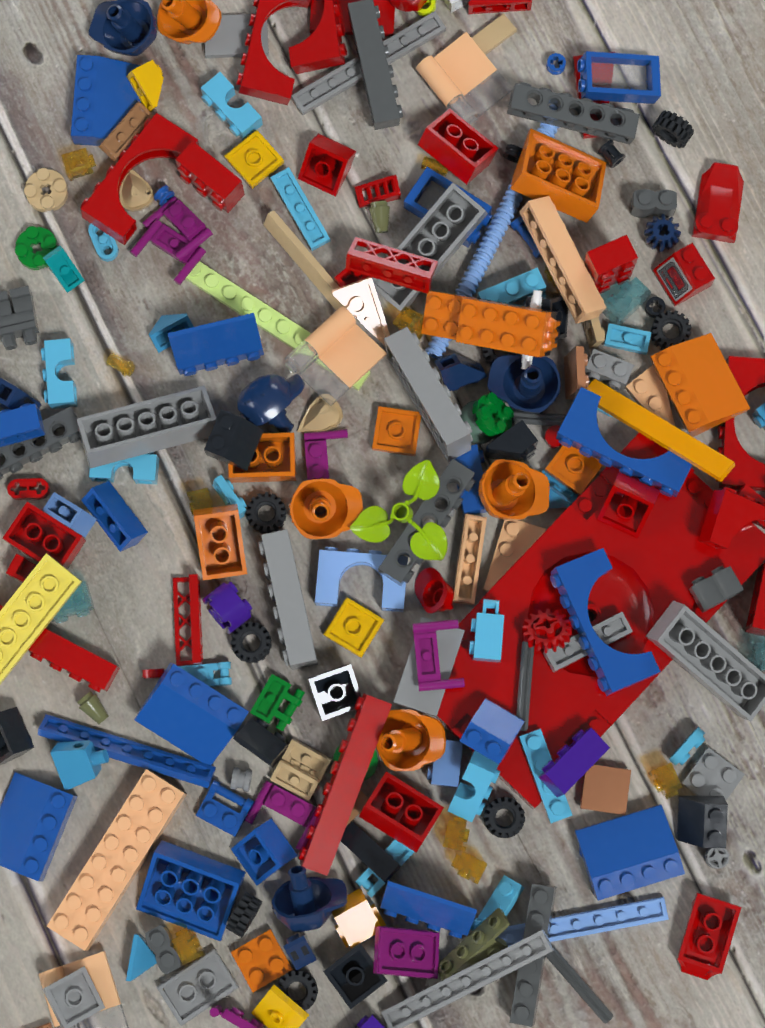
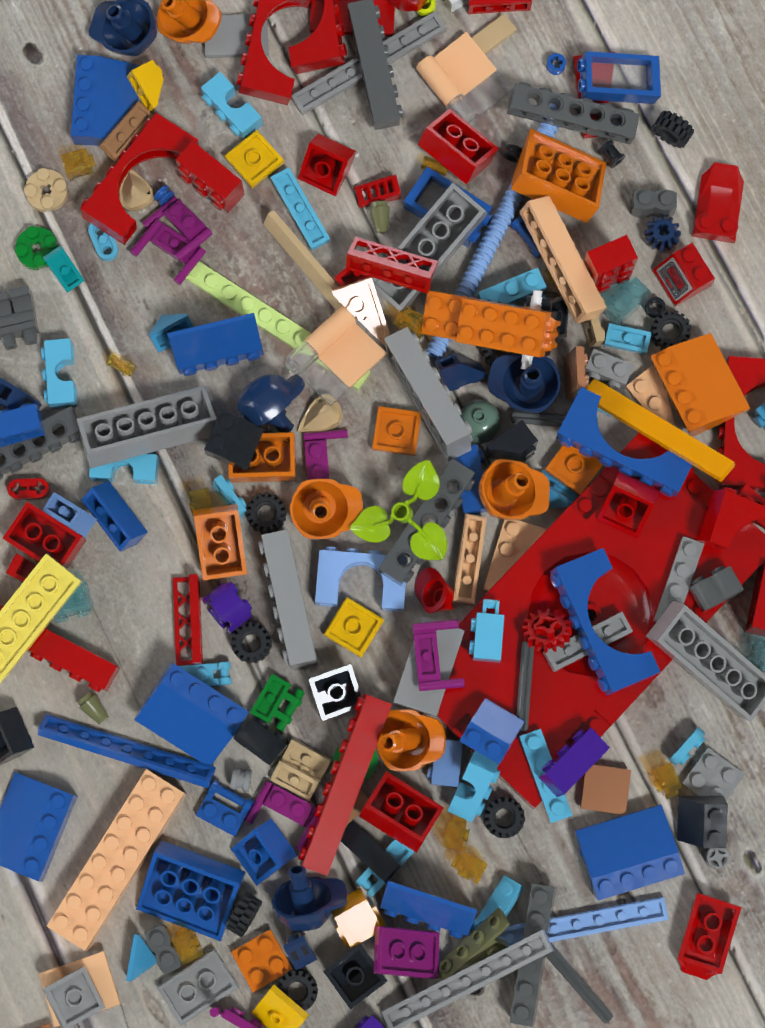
(77, 762): dark azure torso -> none
(152, 673): red tile -> none
(488, 406): green plate -> none
(550, 437): red tile -> none
(680, 574): none -> light grey plate

